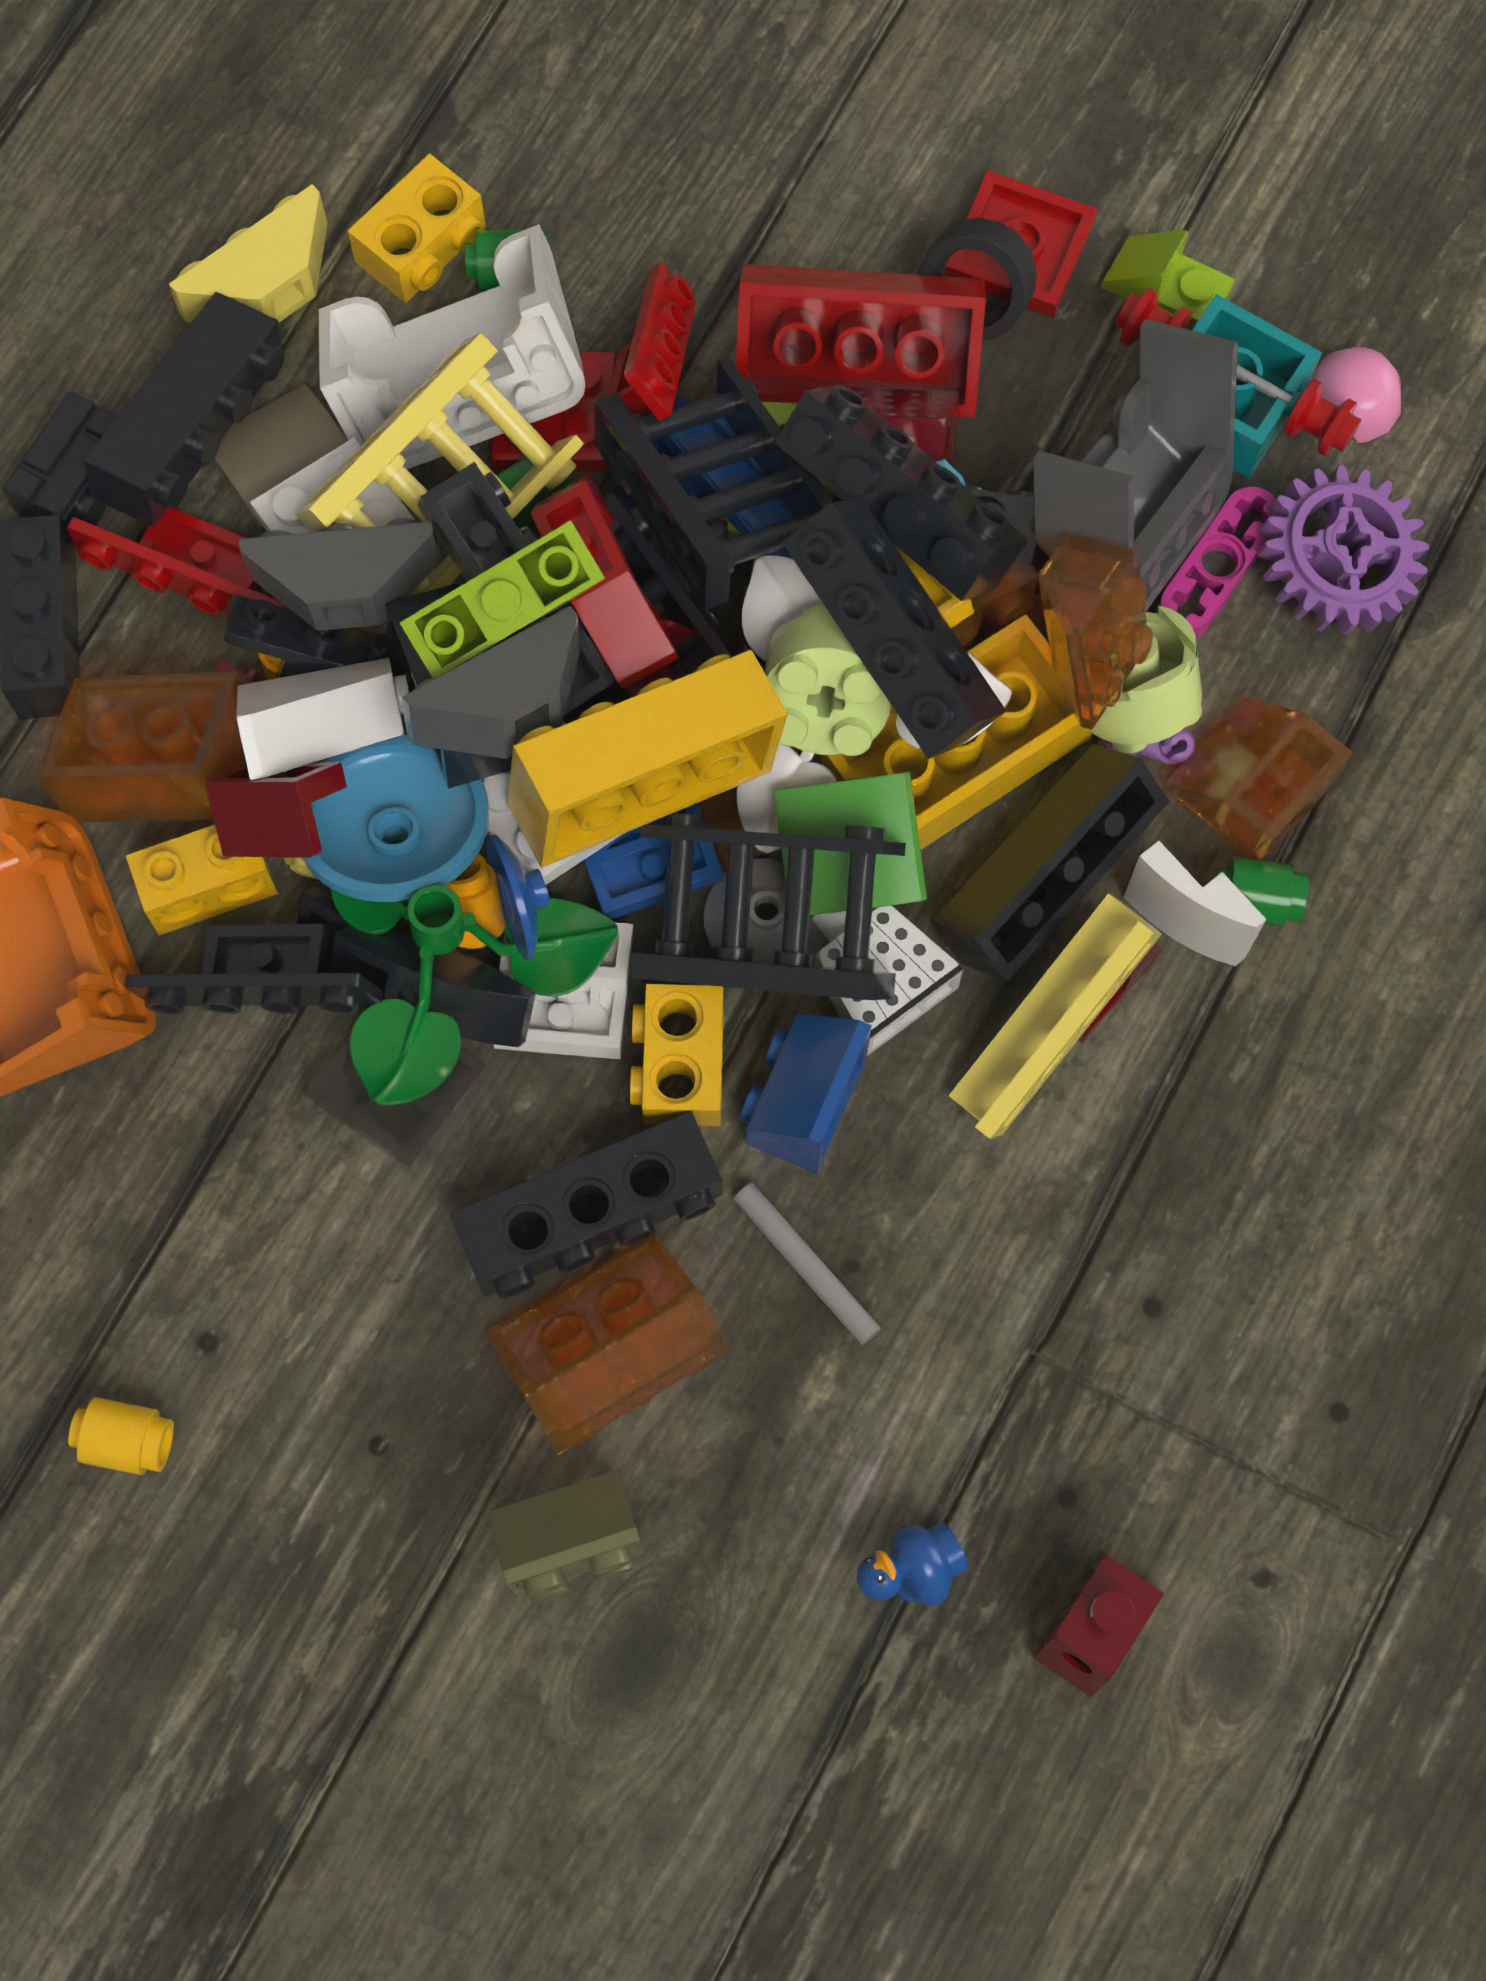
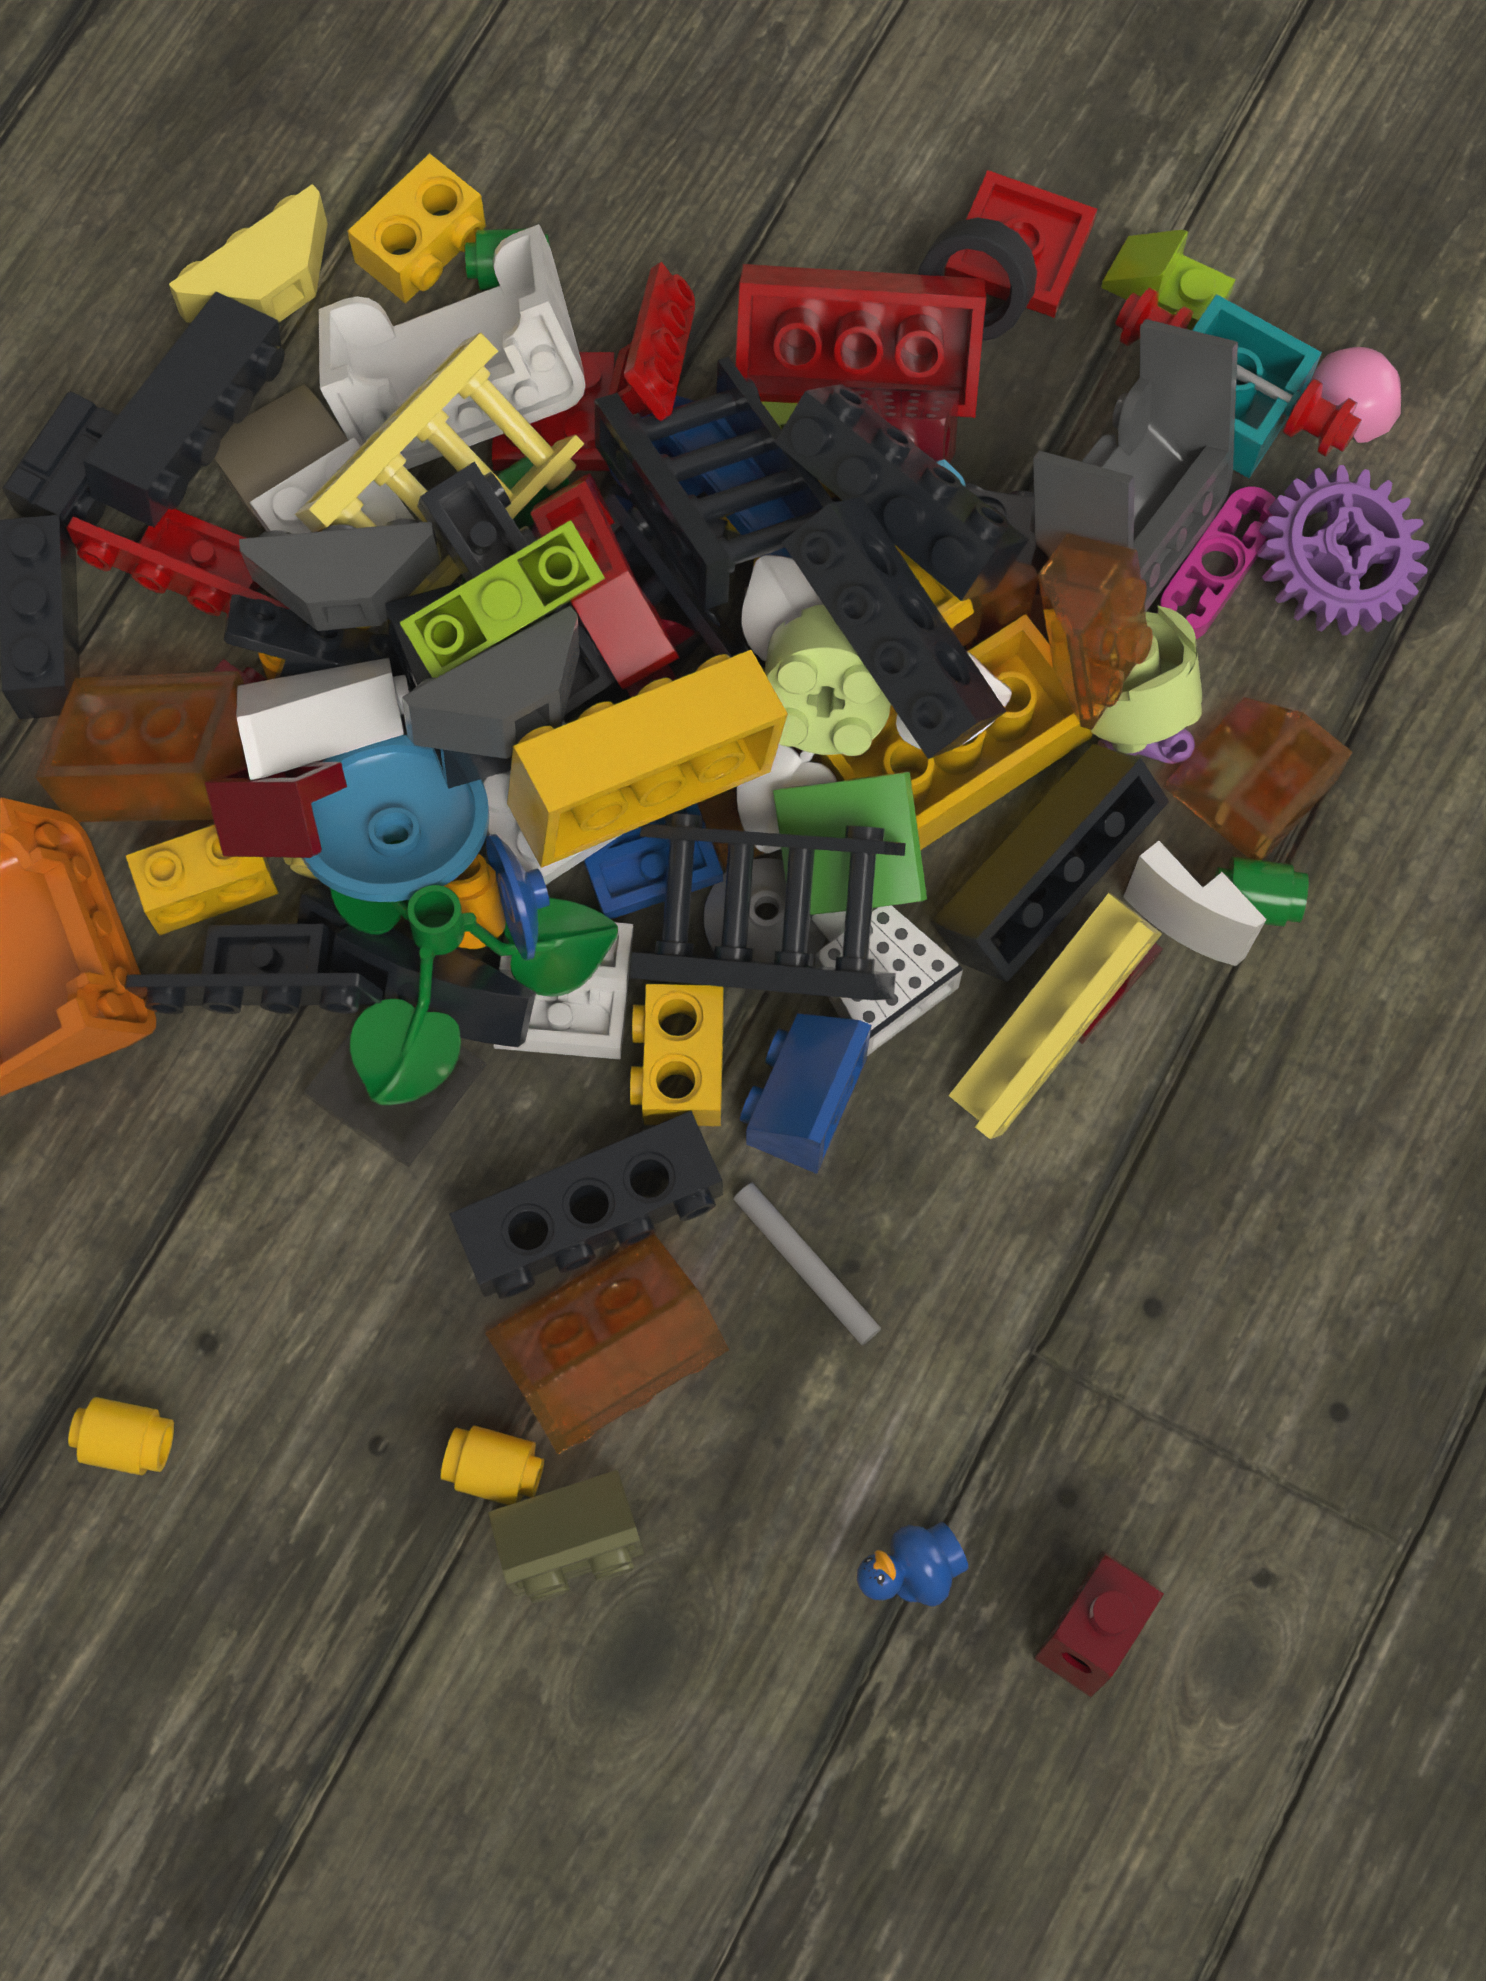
(492, 1465): none -> yellow brick

